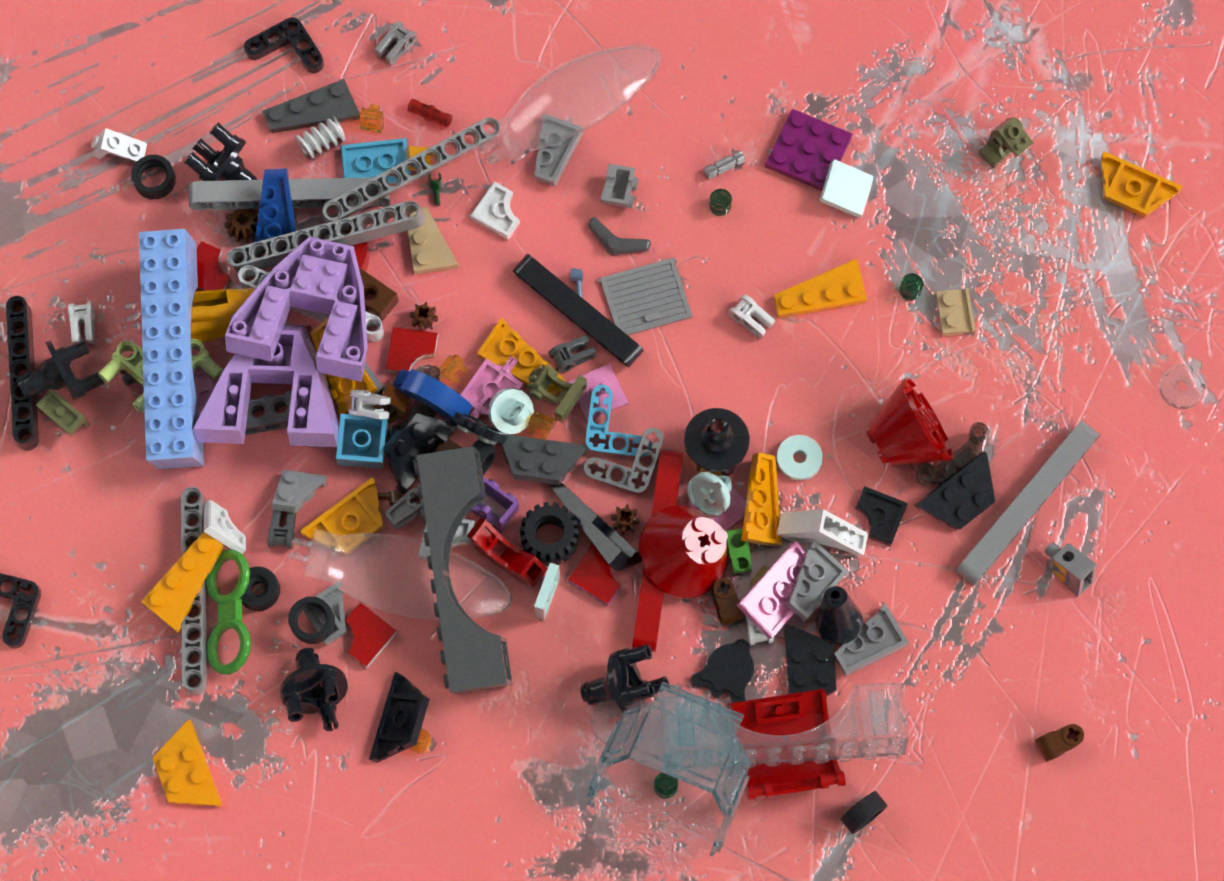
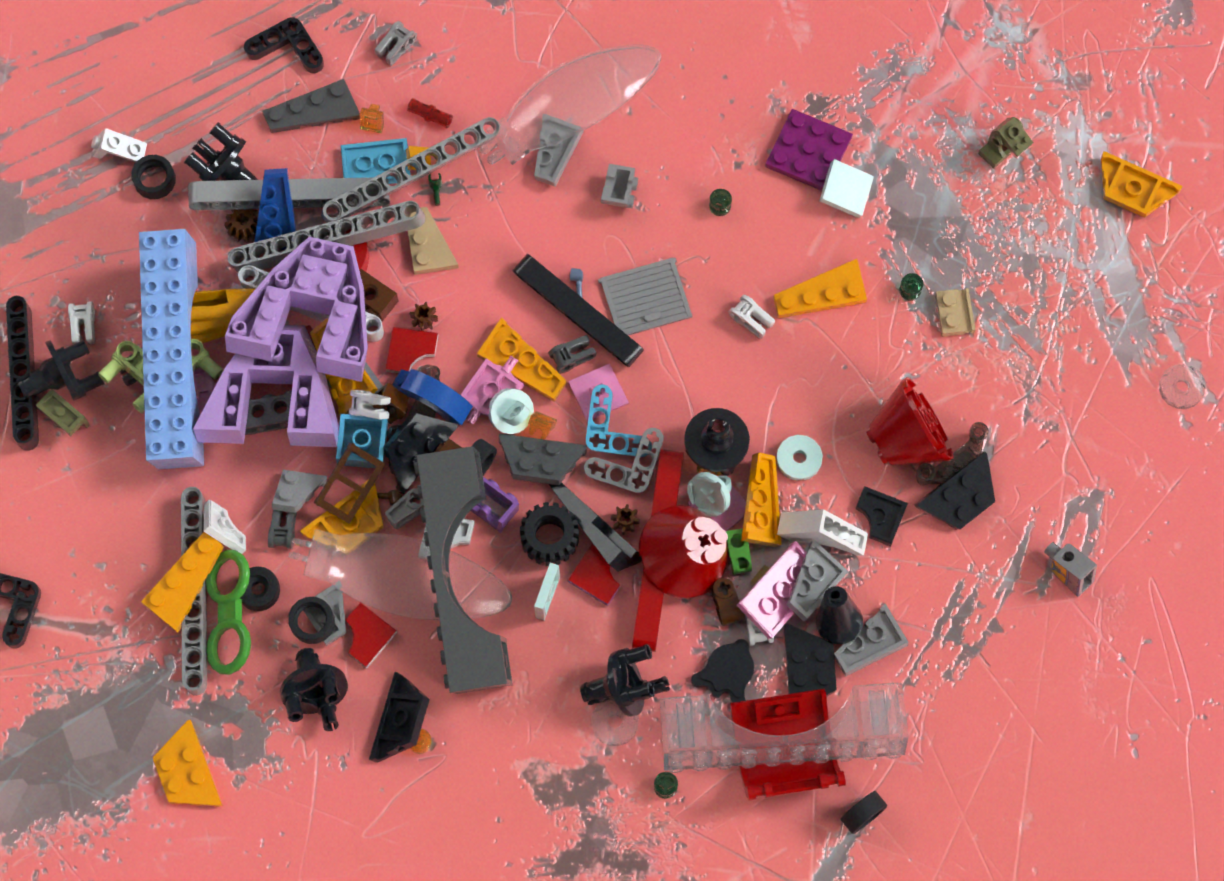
(209, 270): red tile -> none
(319, 501): none -> reddish brown window
(320, 138): white piece -> none
(450, 366): clear yellow tile -> none
(484, 431): black piece -> none
(495, 212): white tile -> none
(505, 555): red arch -> none
(540, 381): olive tile -> none
(614, 244): dark grey piece -> none
(686, 741): clear light blue piece -> none
(724, 164): light grey axle -> none
(1027, 503): light grey beam -> none
(1056, 742): reddish brown piece -> none

